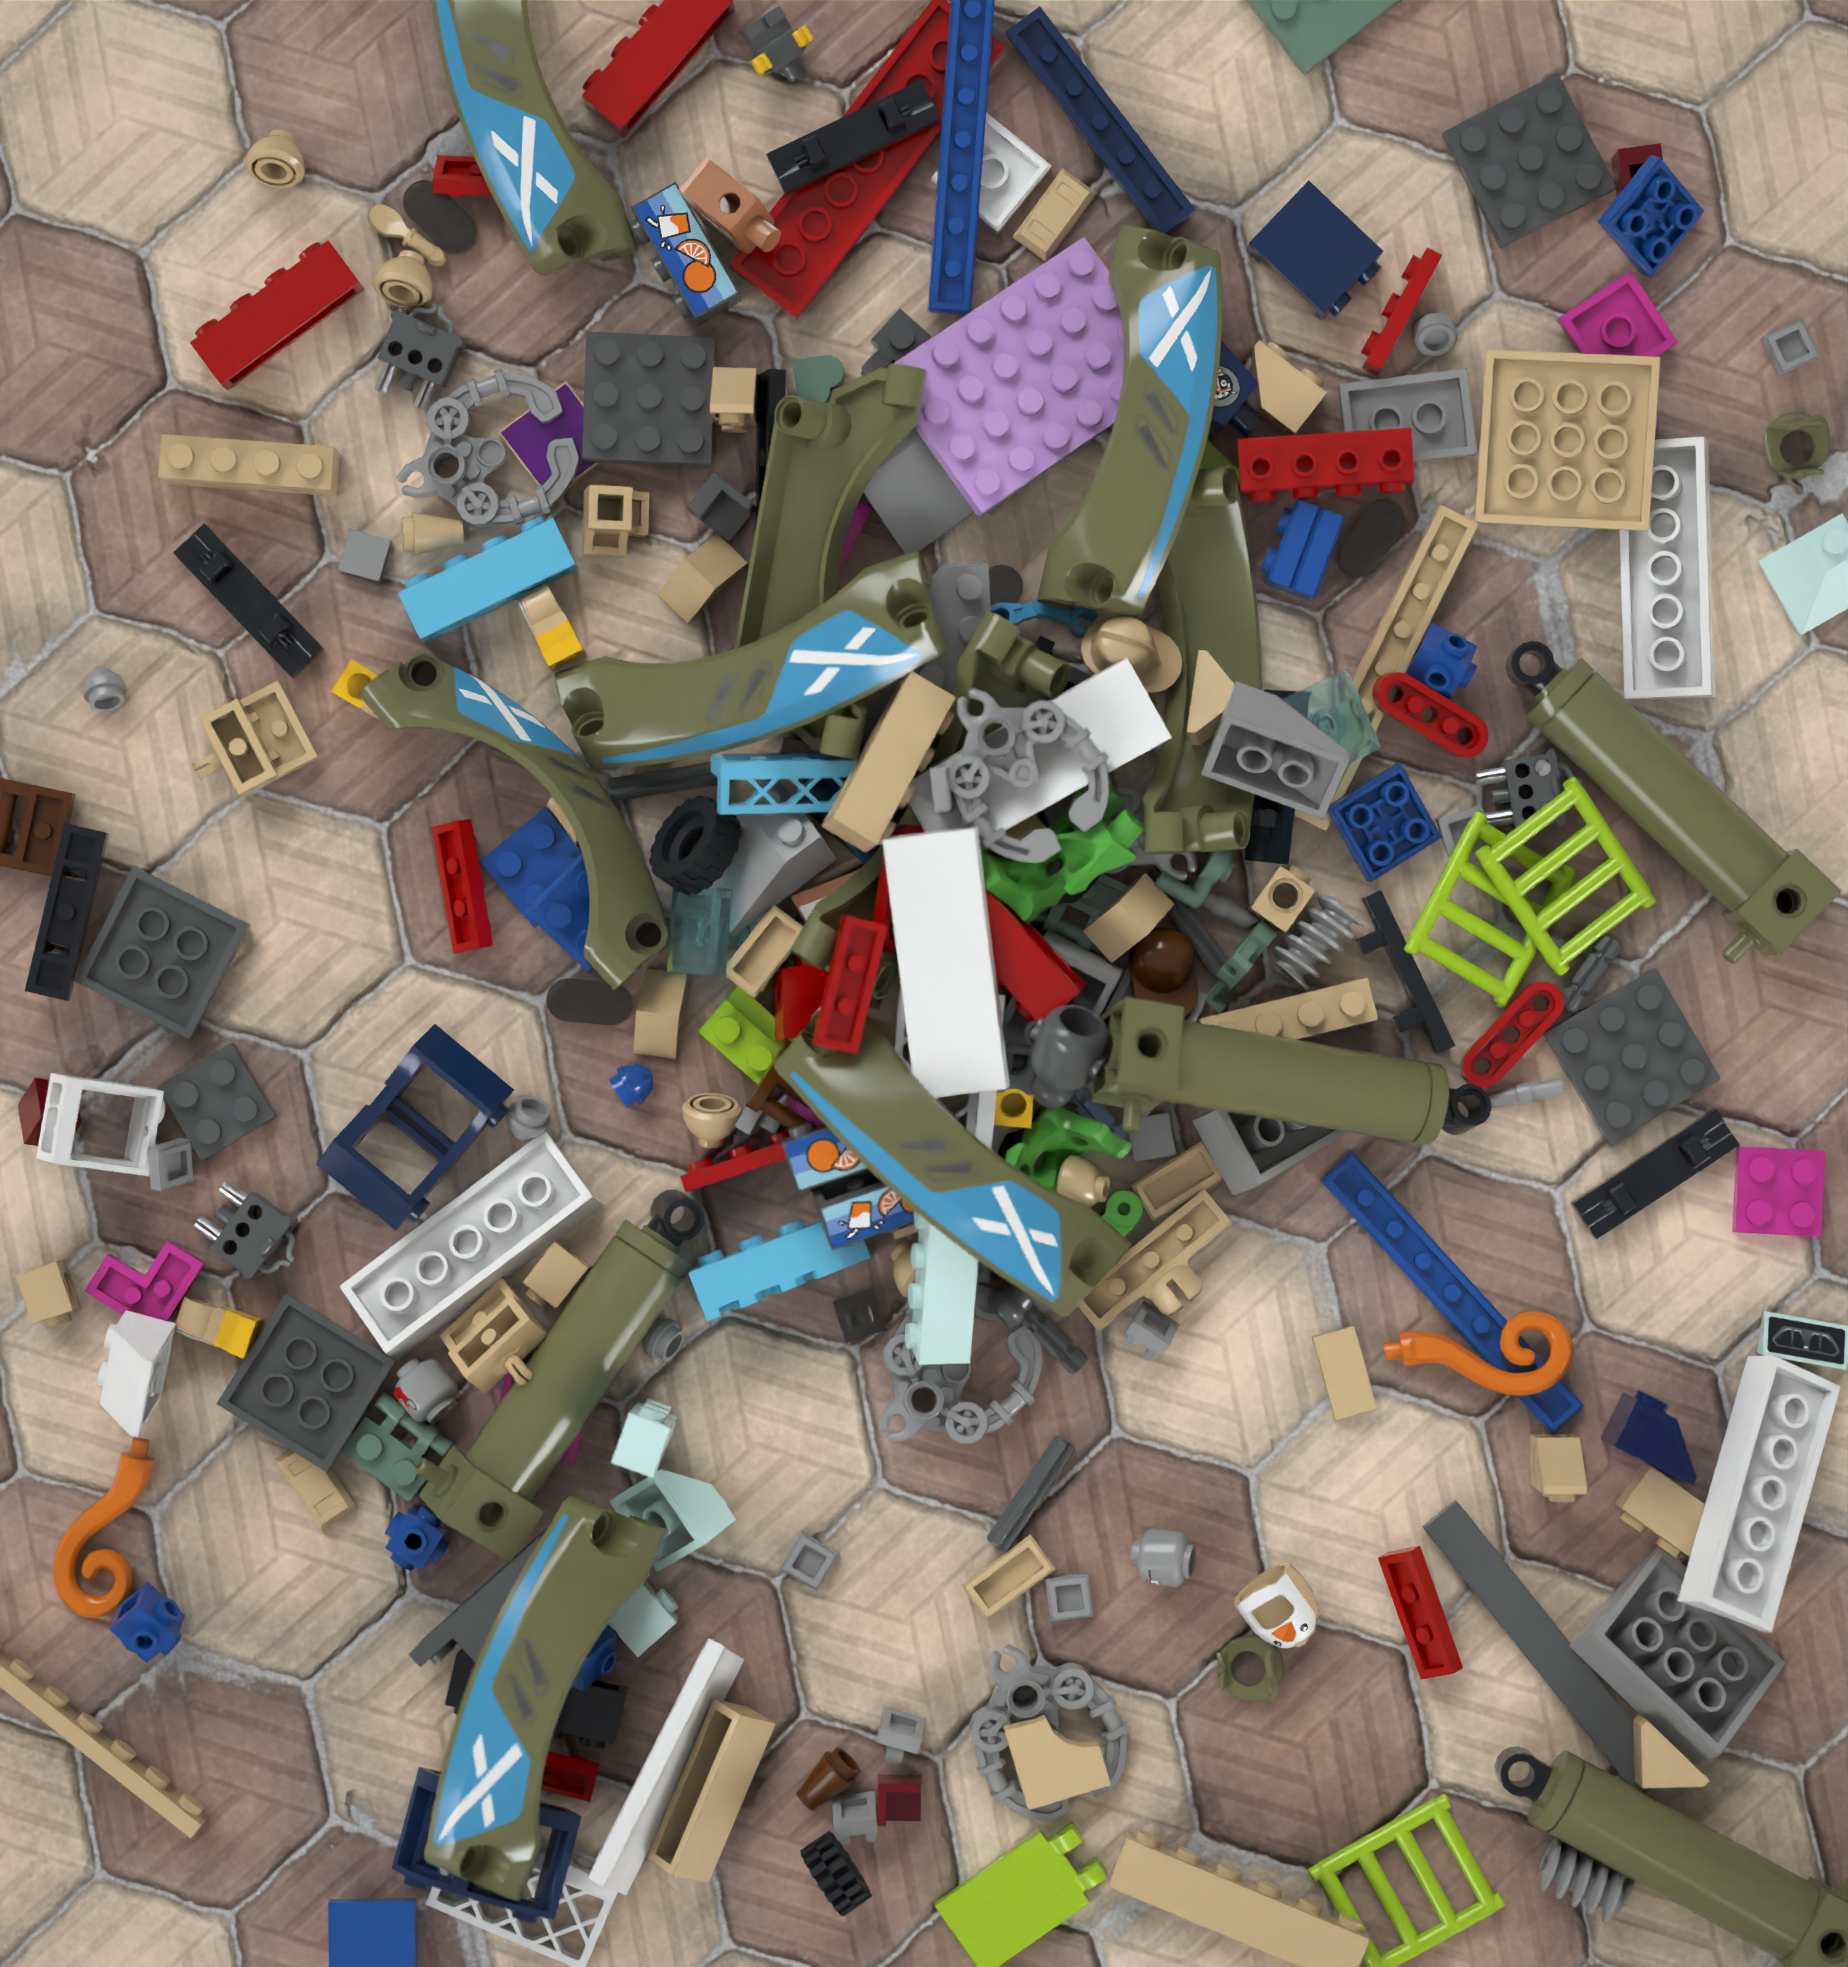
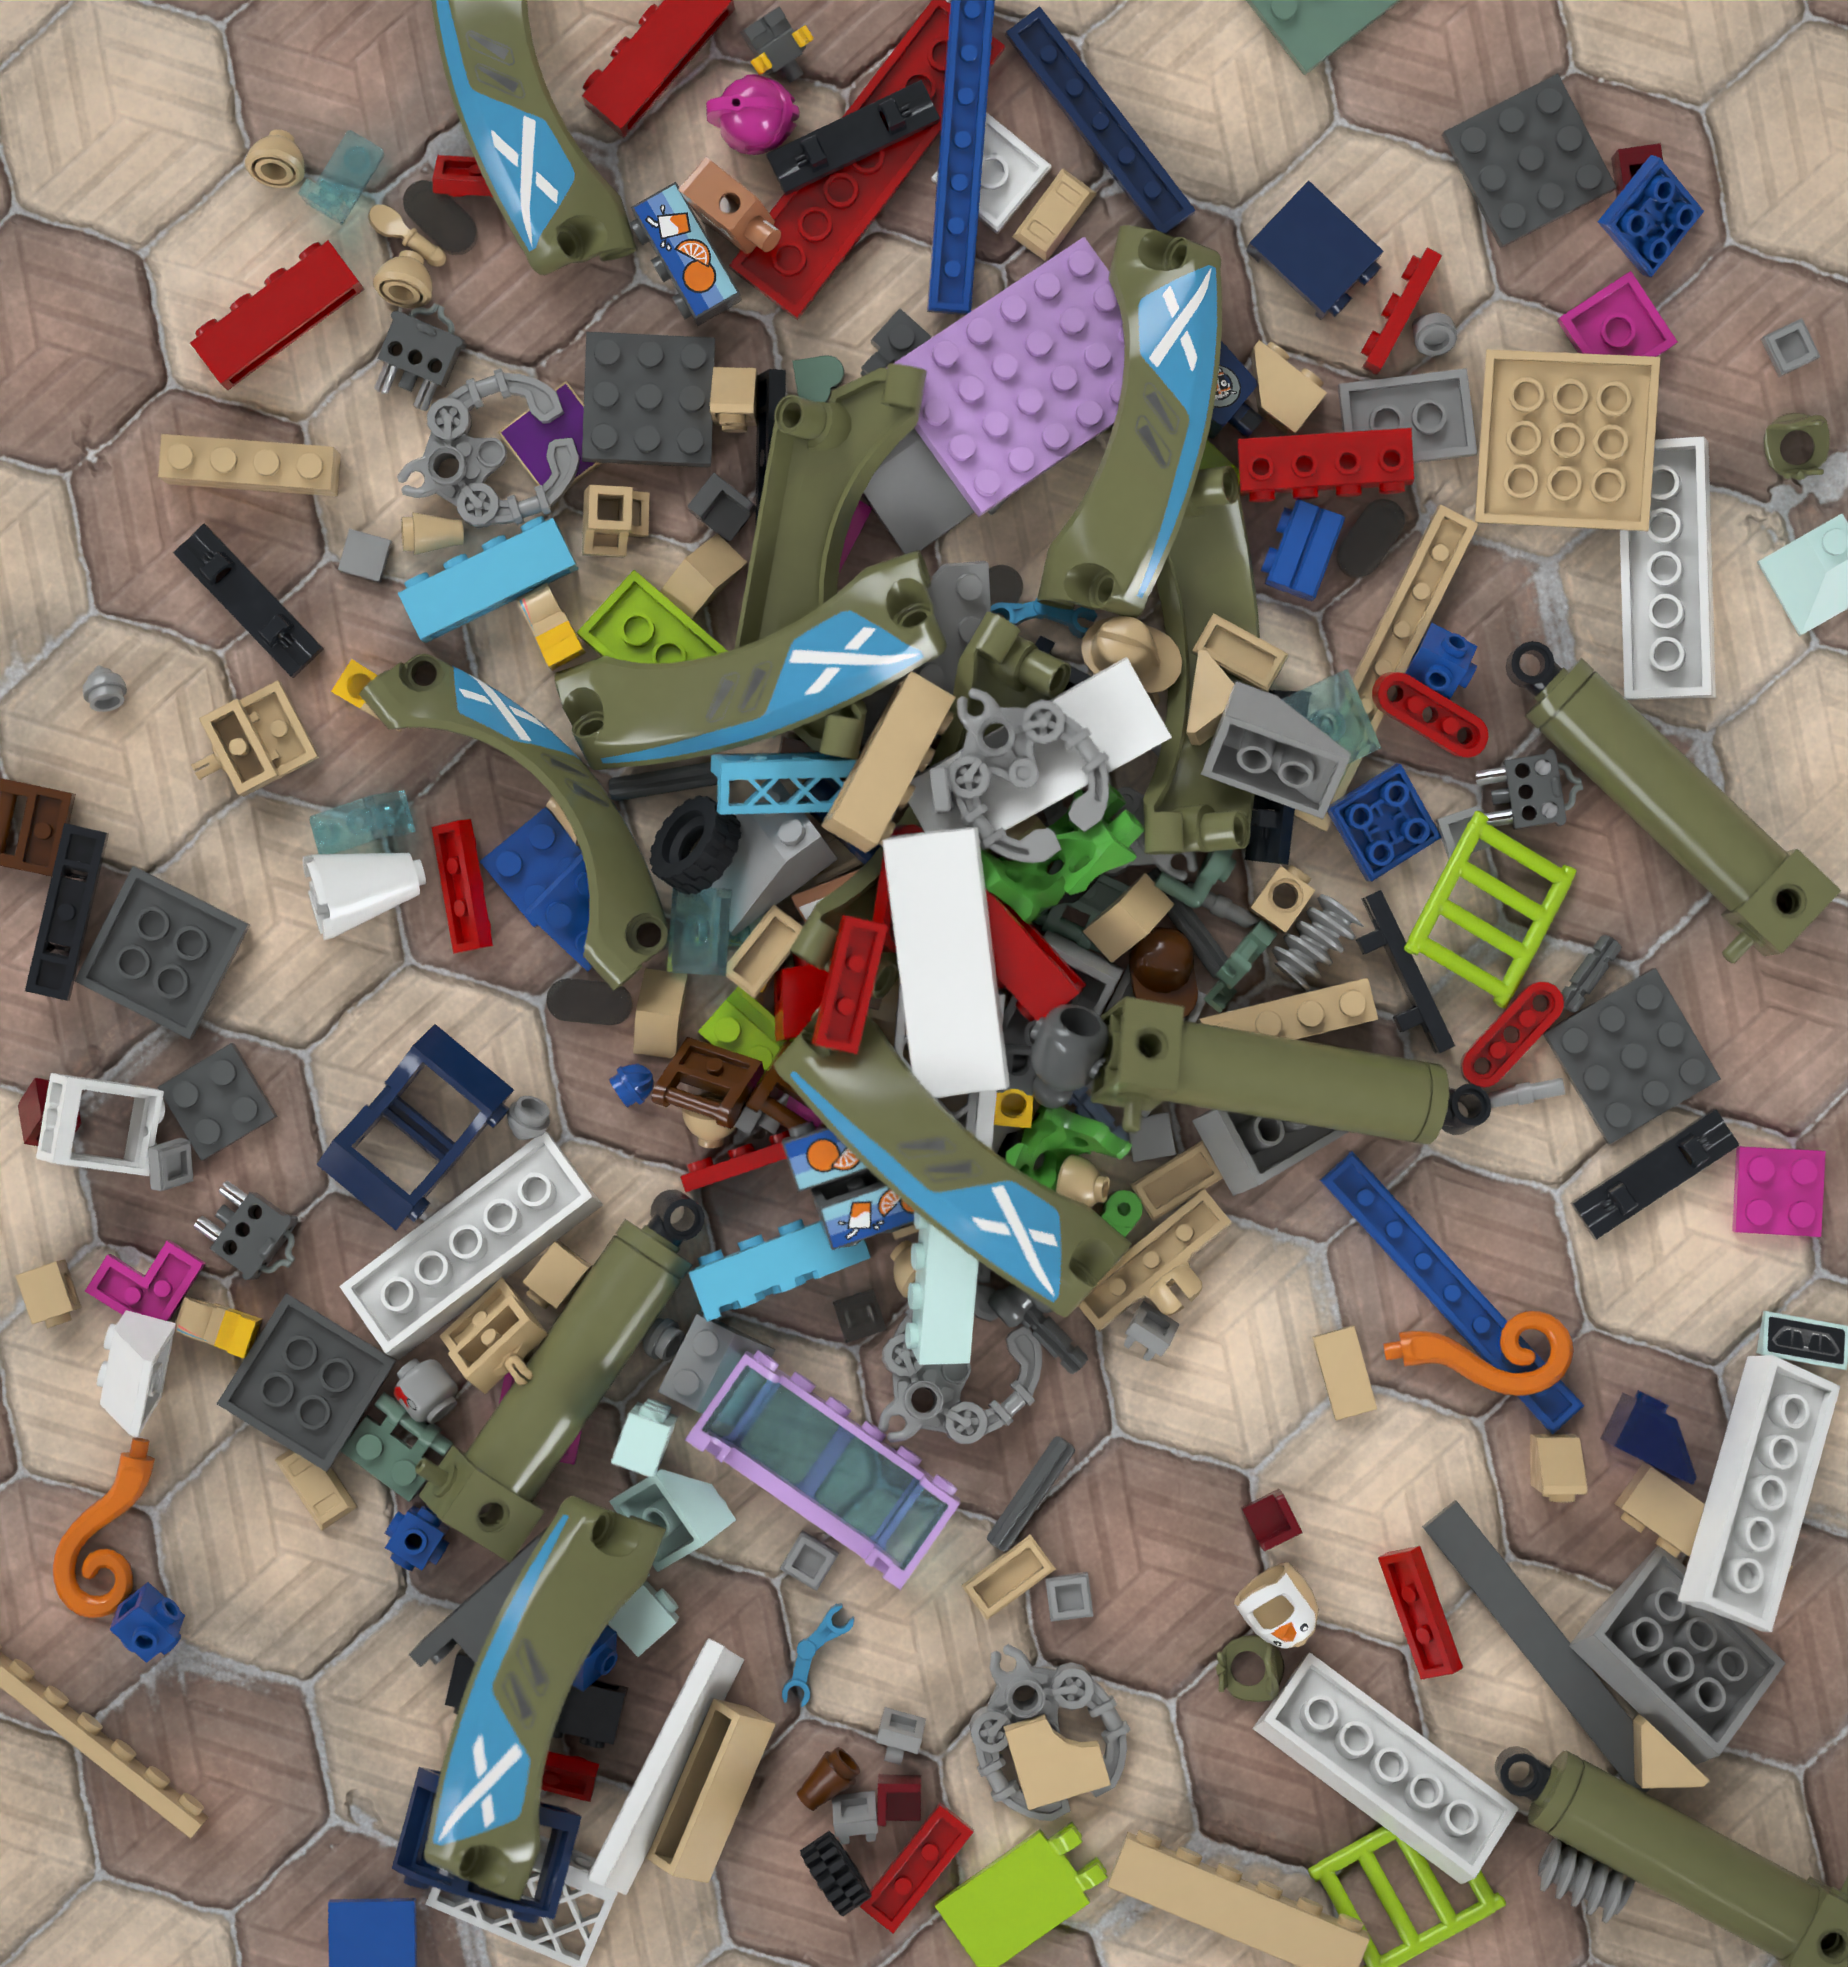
(343, 177): none -> clear light blue bracket
(359, 887): none -> white cone
(362, 822): none -> clear light blue bracket
(645, 627): none -> lime tile
(706, 1361): none -> light grey slope
(713, 1071): none -> reddish brown plate
(753, 114): none -> dark pink helmet
(807, 1648): none -> dark azure piece
(826, 1465): none -> clear light blue windscreen
(917, 1867): none -> red plate
(1163, 1557): light grey head -> none
(1241, 653): none -> tan tile
(1271, 1520): none -> dark red panel
(1386, 1769): none -> white arch
(1514, 891): lime bar -> none

